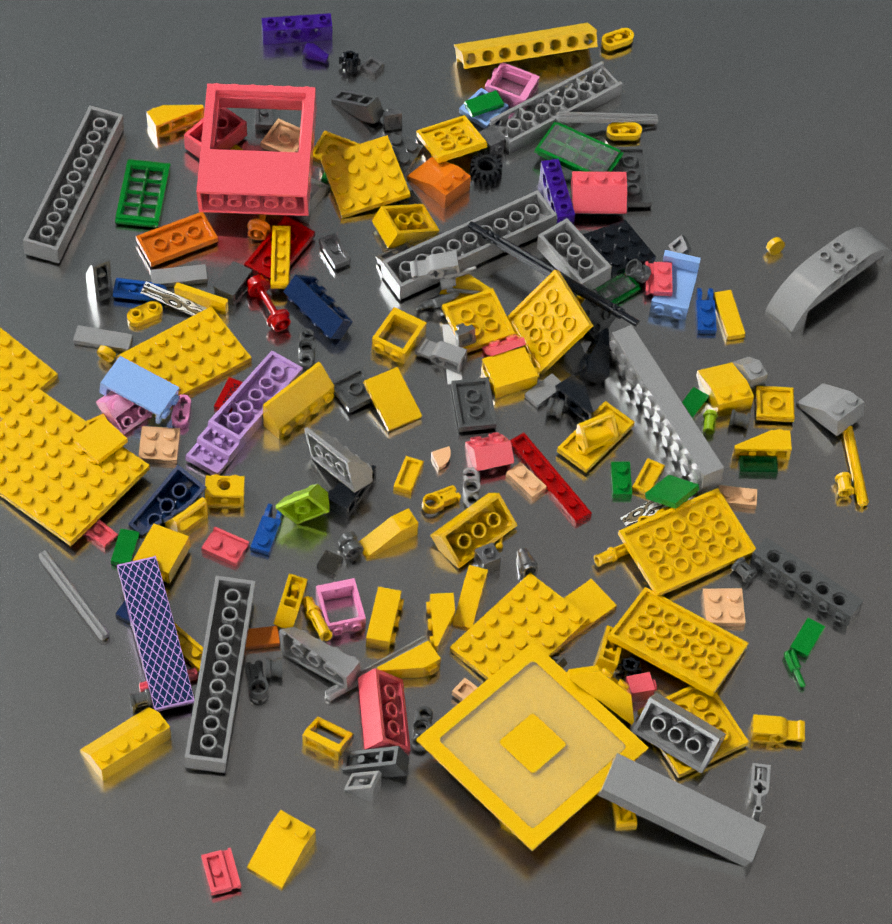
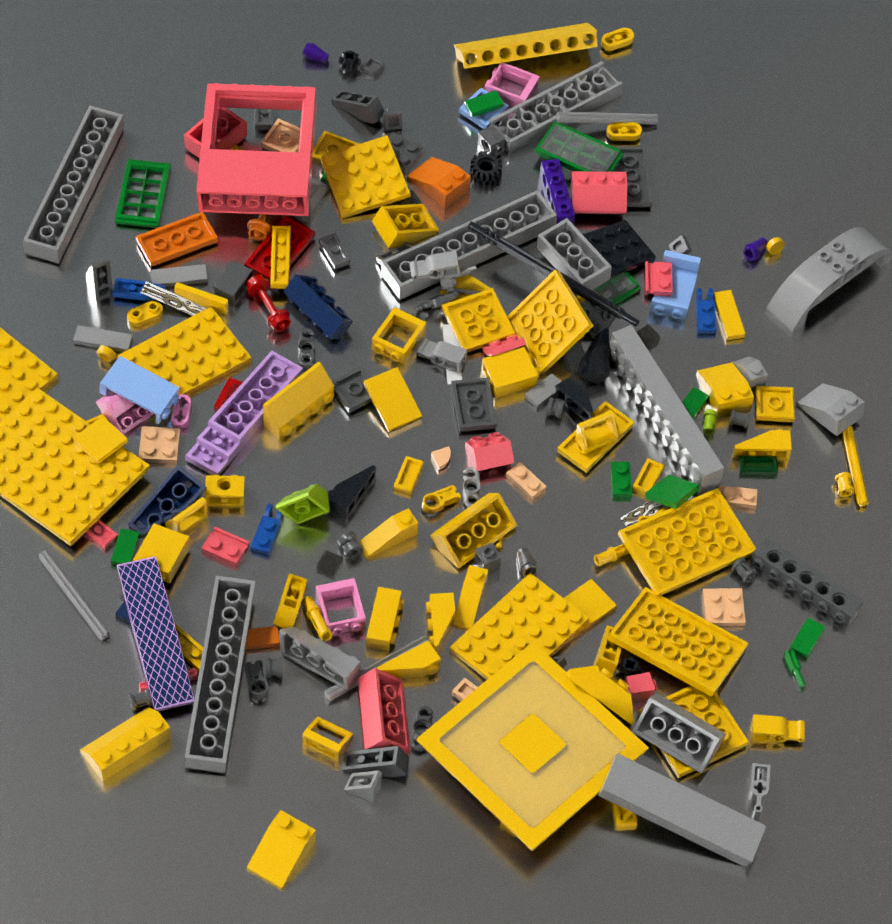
(173, 117): yellow slope -> none
(220, 871): coral plate -> none
(296, 29): dark purple brick -> none
(338, 460): light grey slope -> none
(451, 139): yellow plate -> none
(465, 335): flat silver tile -> none
(546, 473): red tile -> none
(638, 271): dark grey wheel -> none
(648, 335): none -> clear smoke tile
(754, 250): none -> dark purple cone

